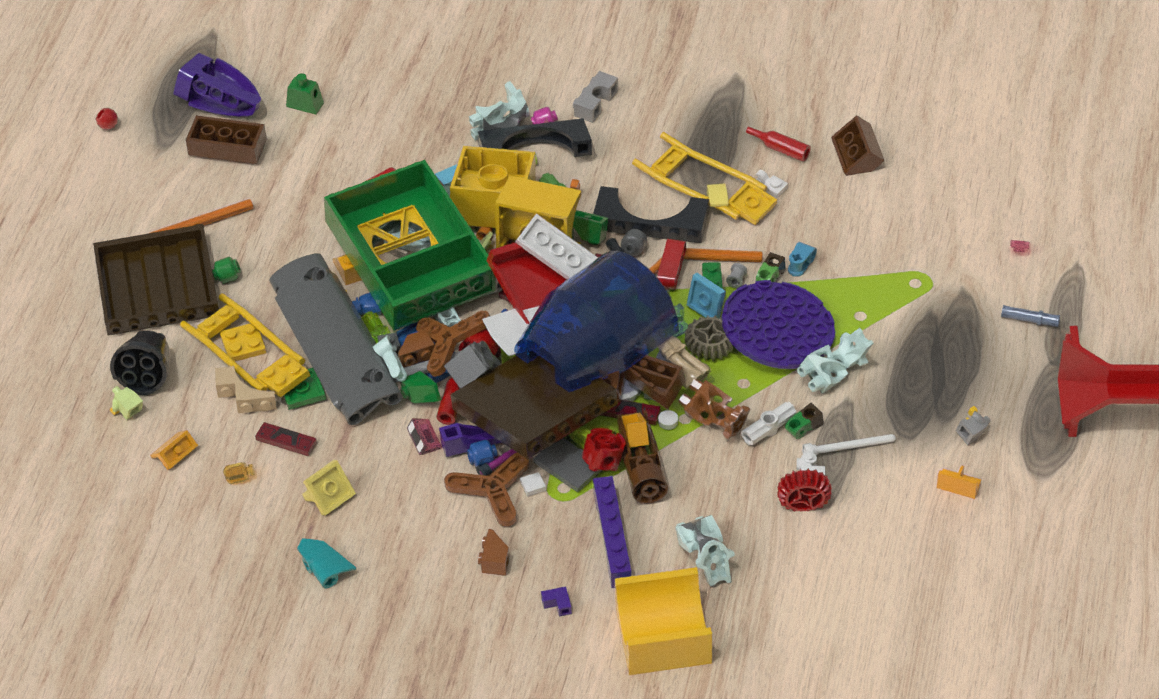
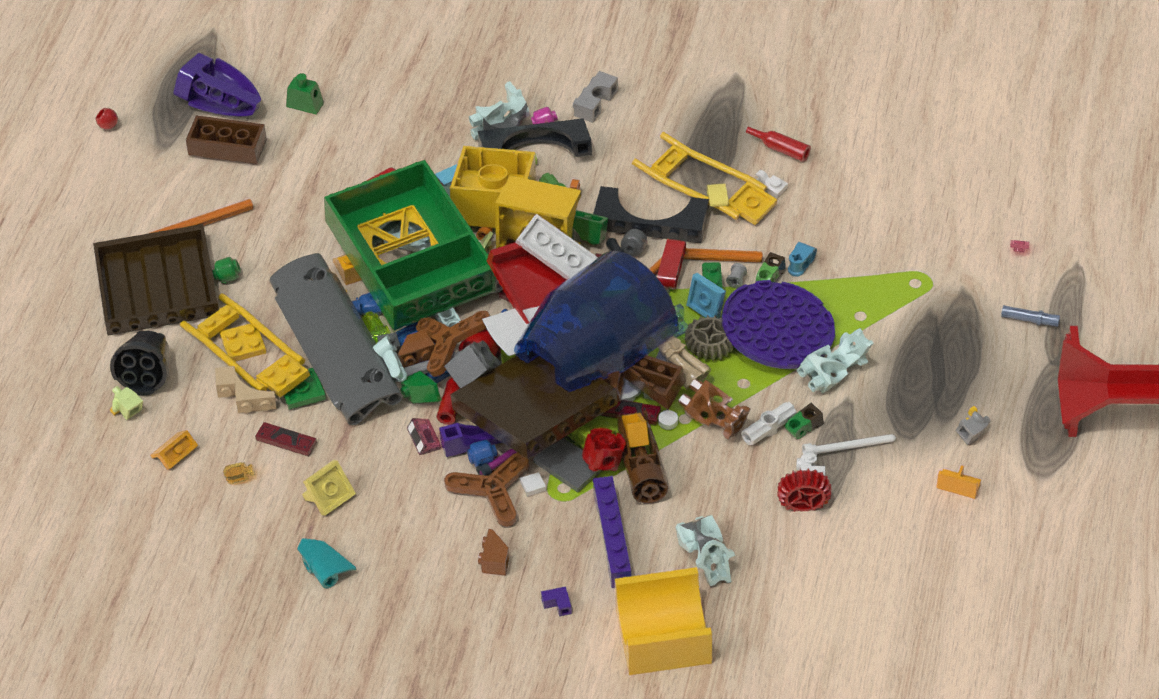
(857, 147): reddish brown slope -> none

